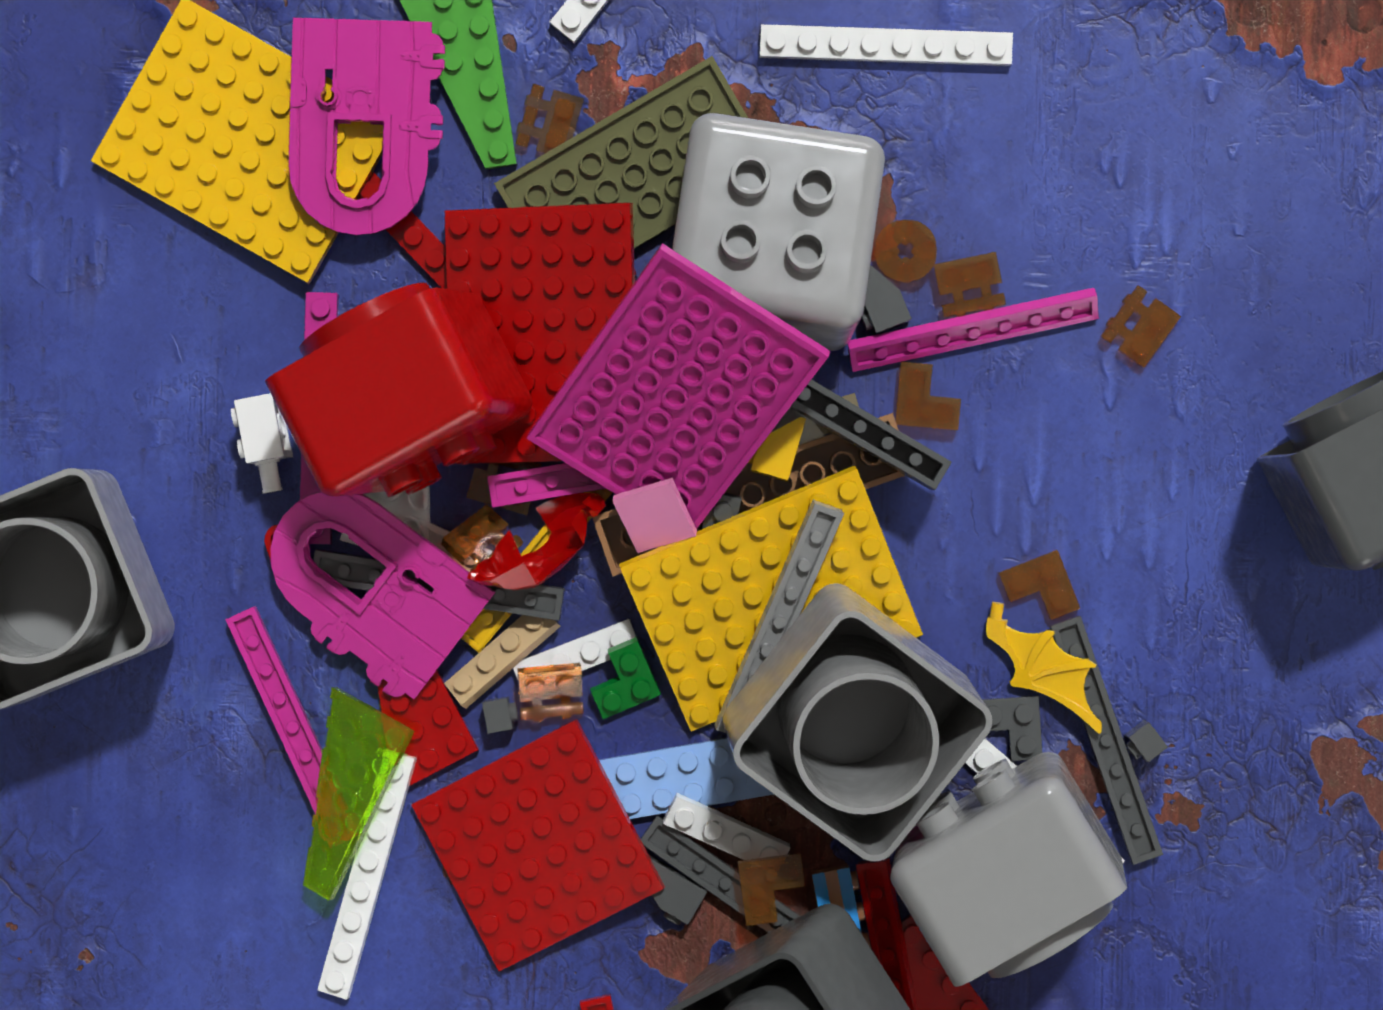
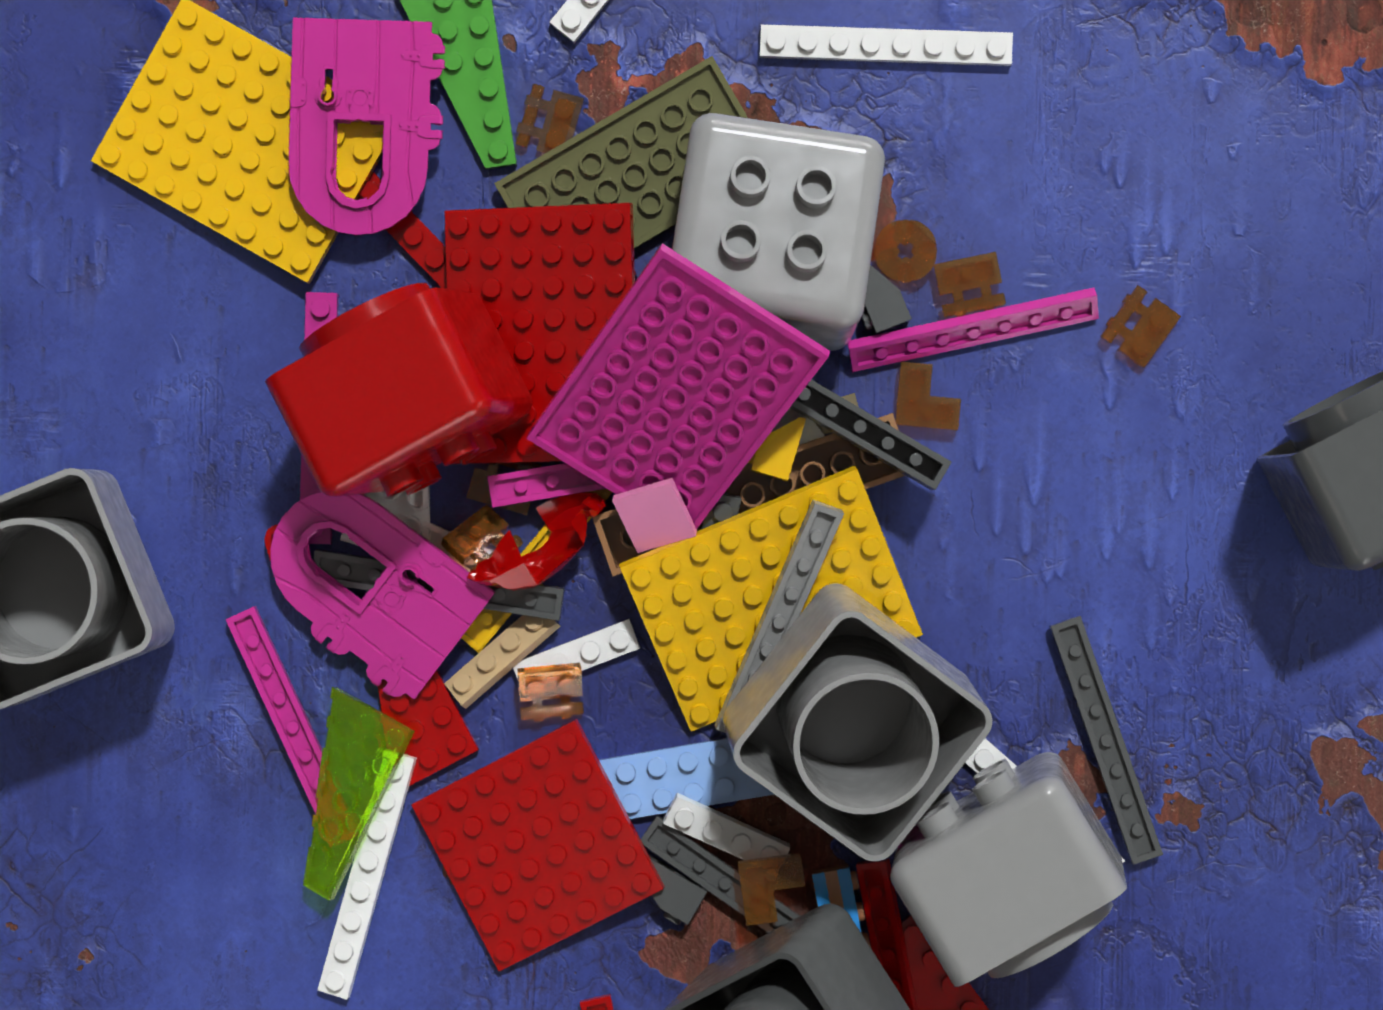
(262, 437): white brick -> none
(500, 714): dark grey plate -> none
(634, 680): green plate -> none
(1021, 720): dark grey plate -> none
(1043, 665): yellow animal -> none
(1044, 575): clear orange plate -> none
(1144, 742): dark grey plate -> none

